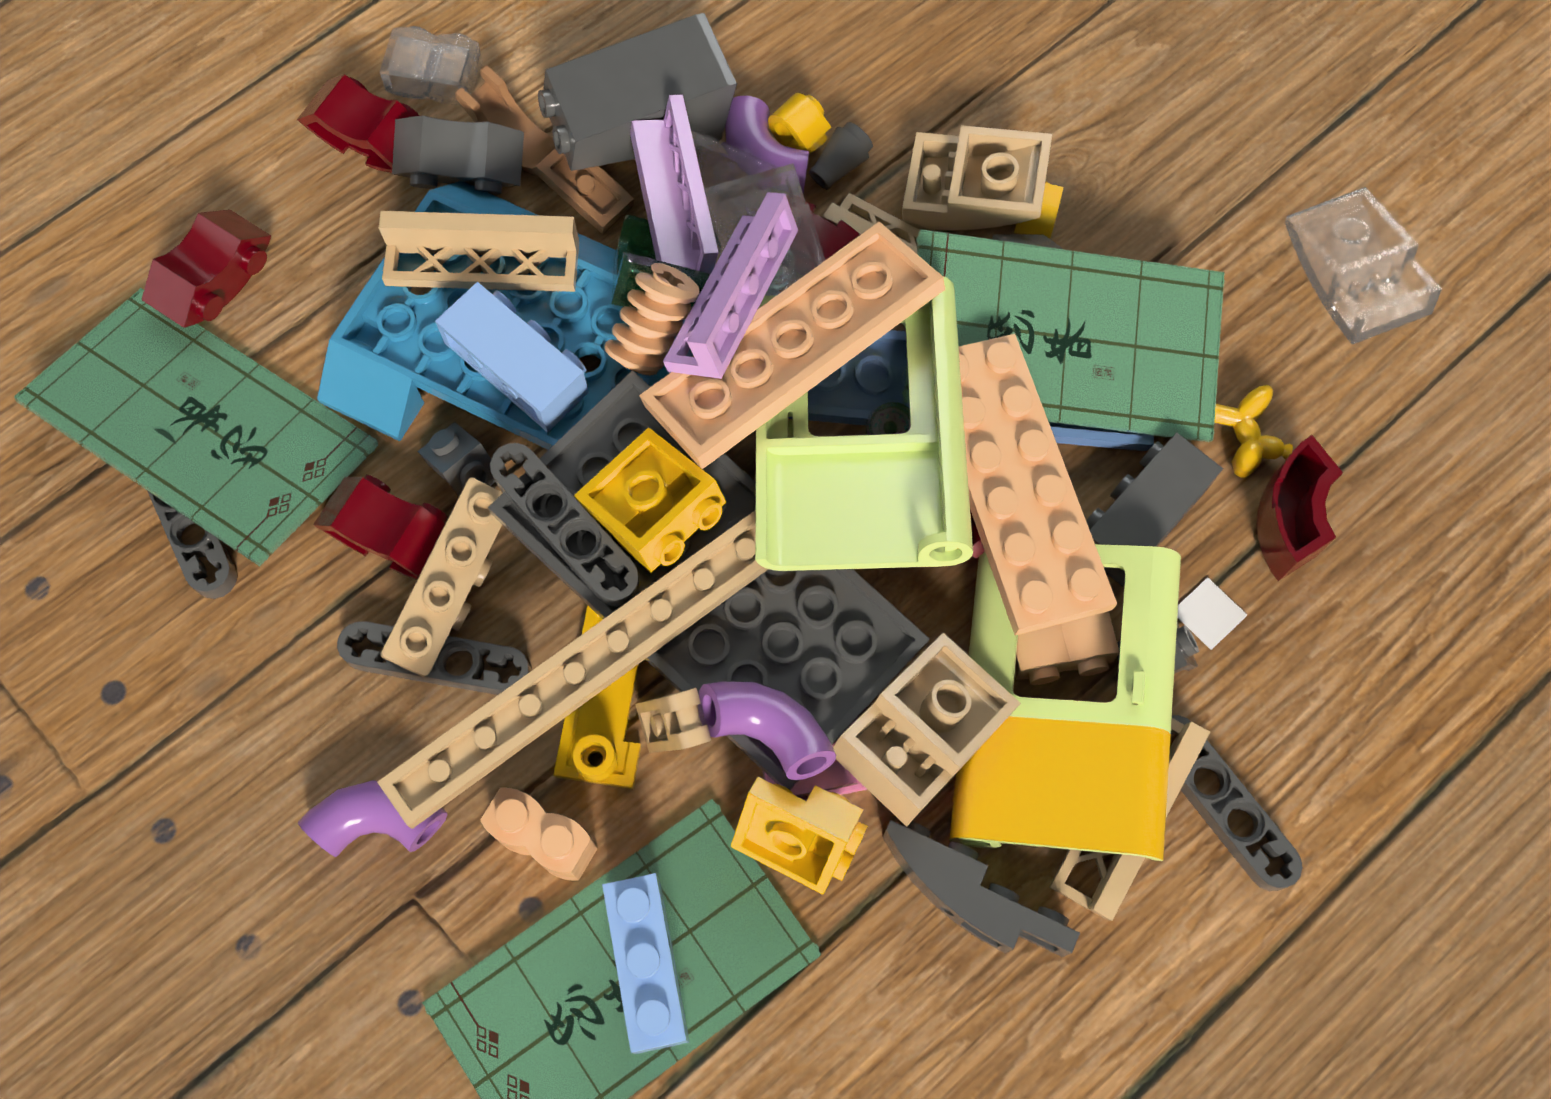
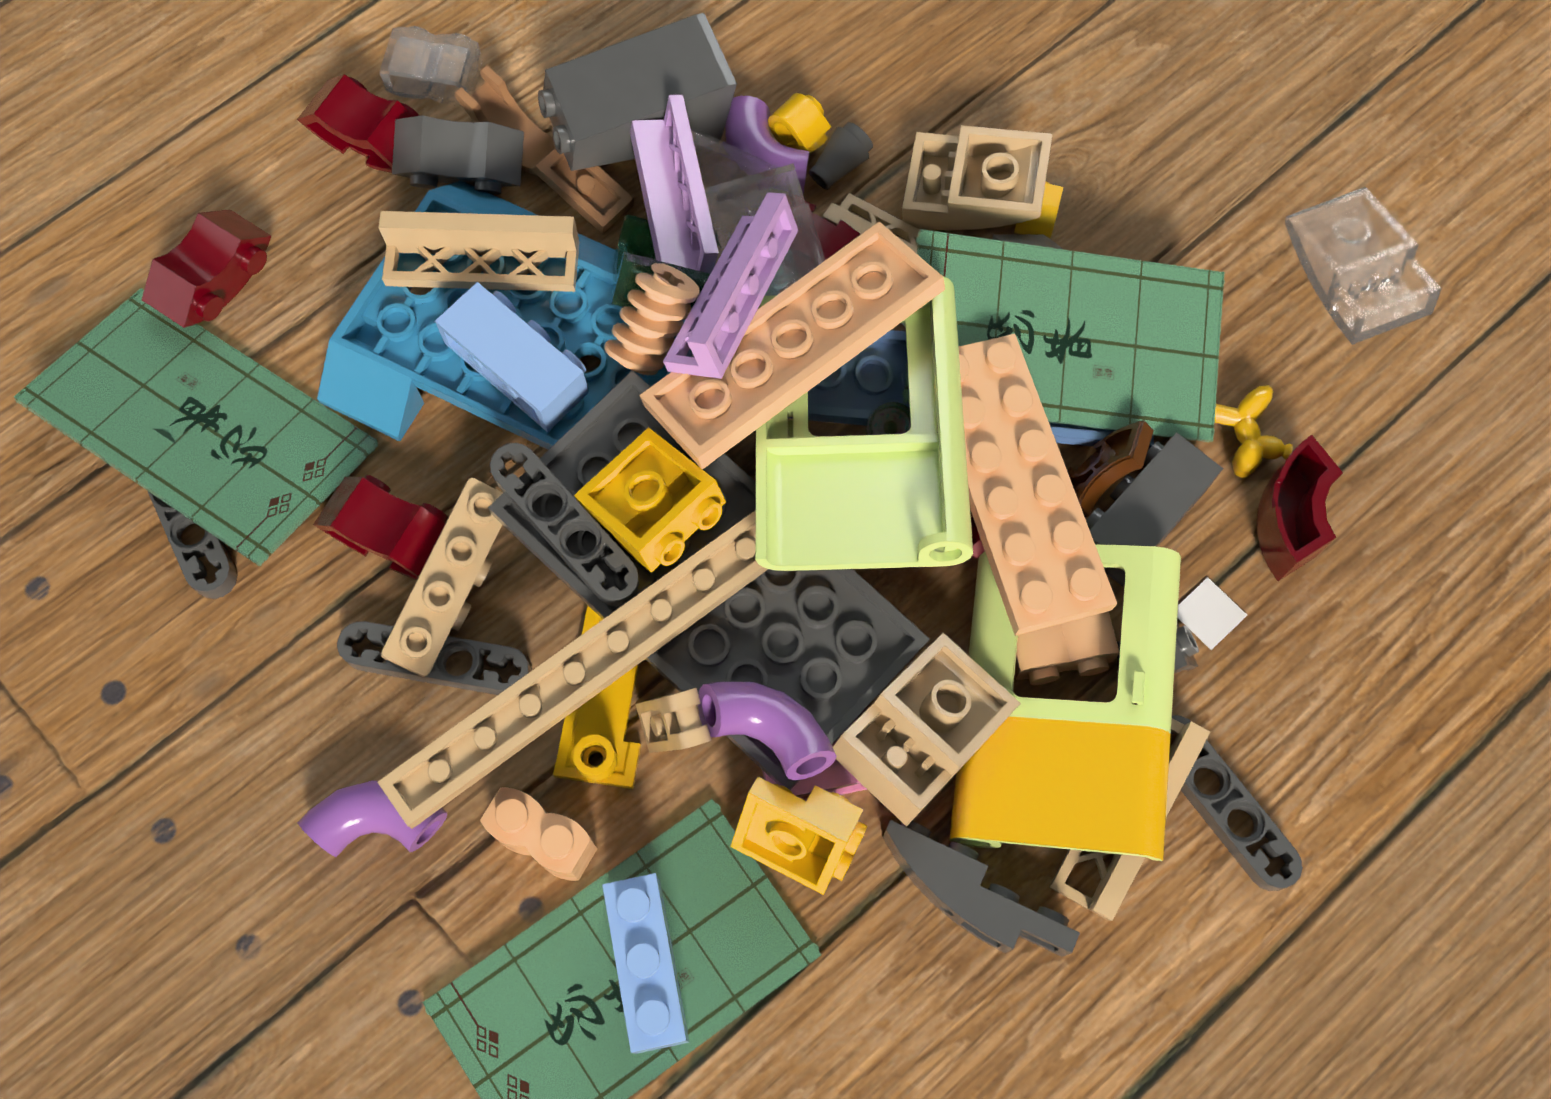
(457, 457): dark grey bracket -> none
(1115, 457): none -> reddish brown tile

